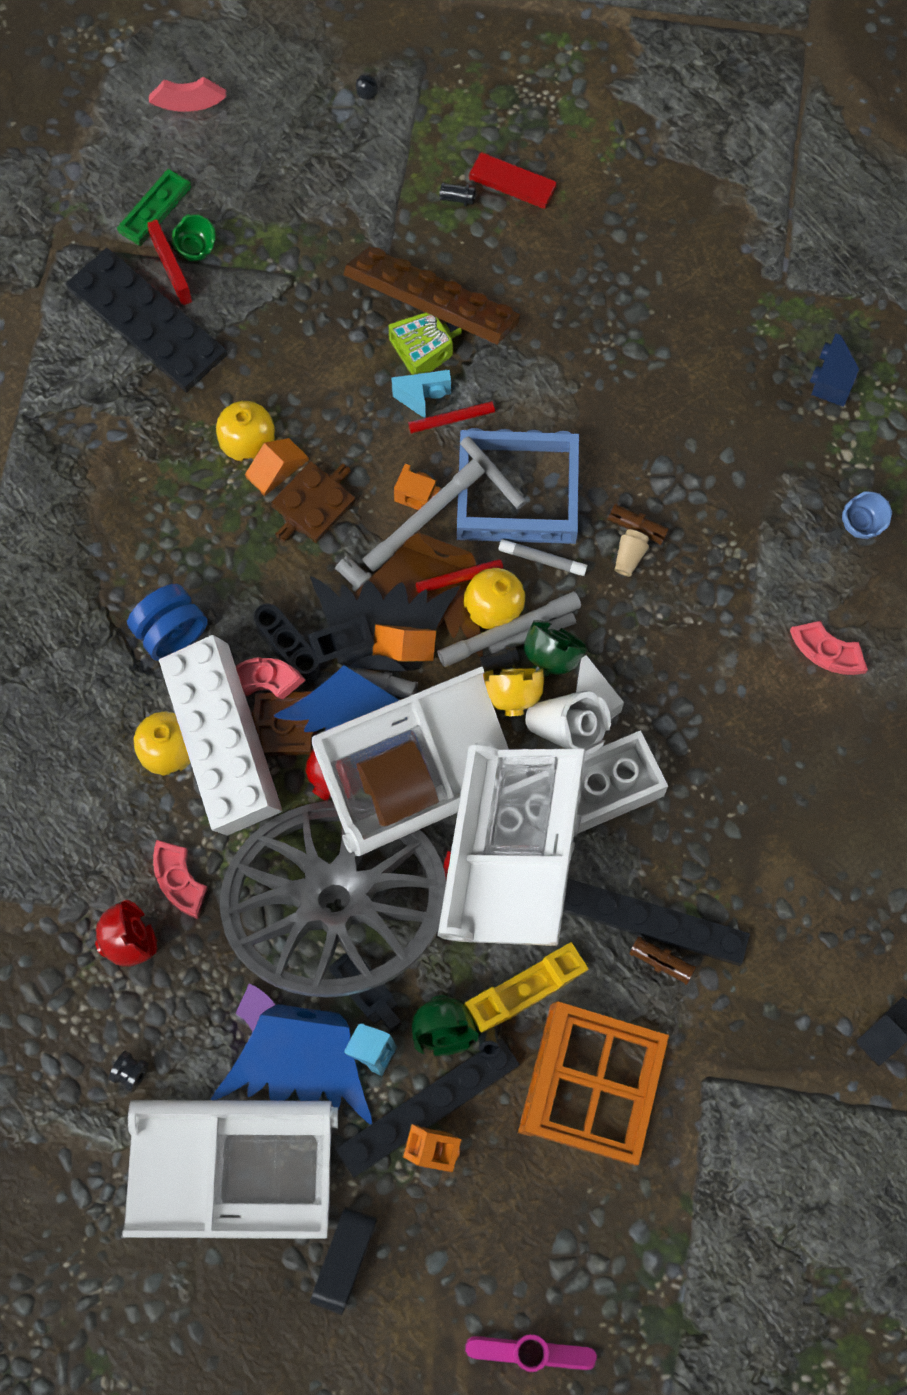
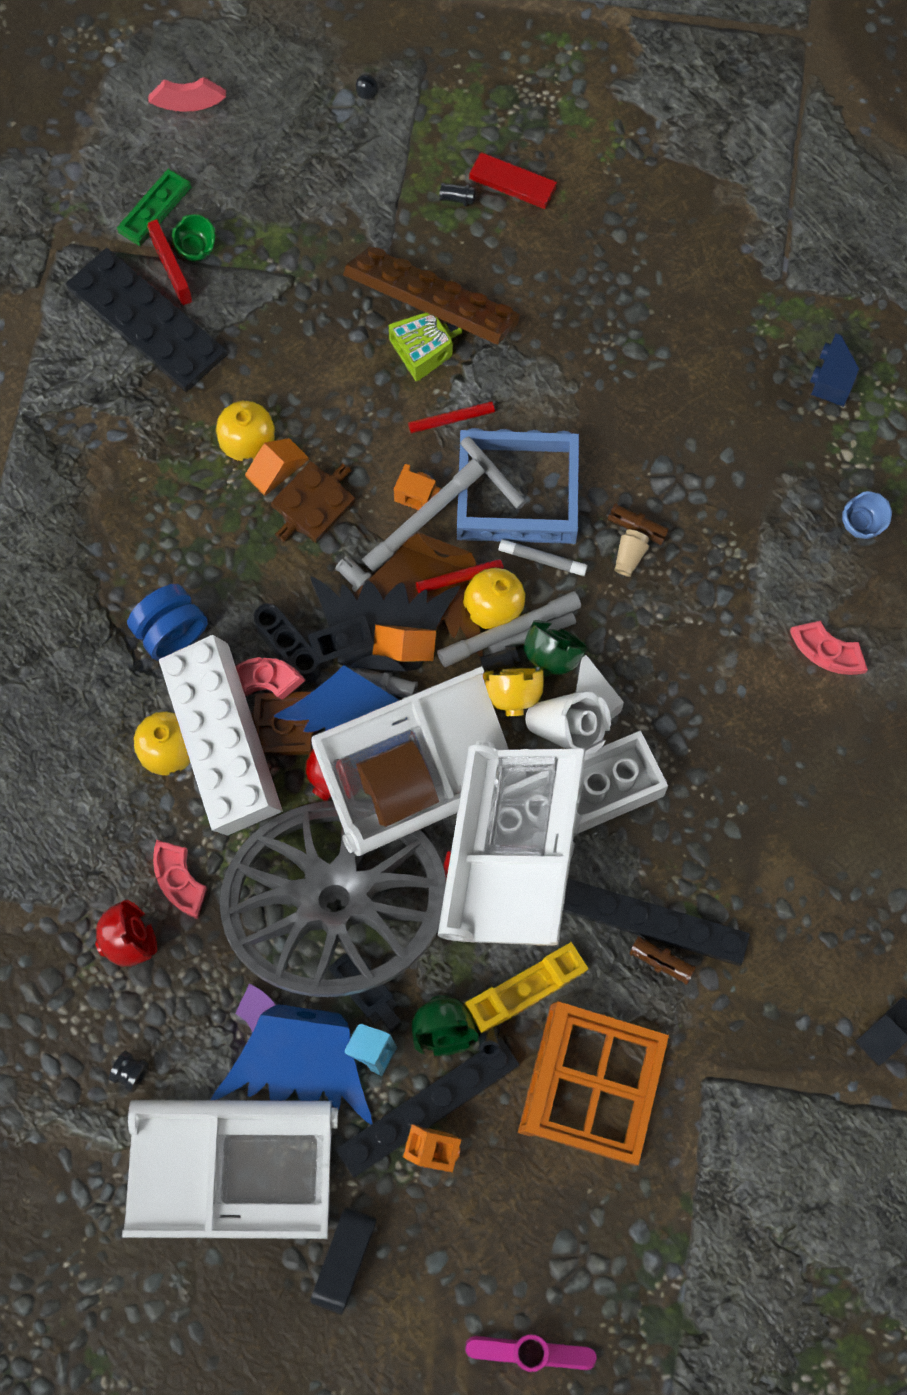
(414, 388): medium azure slope -> none

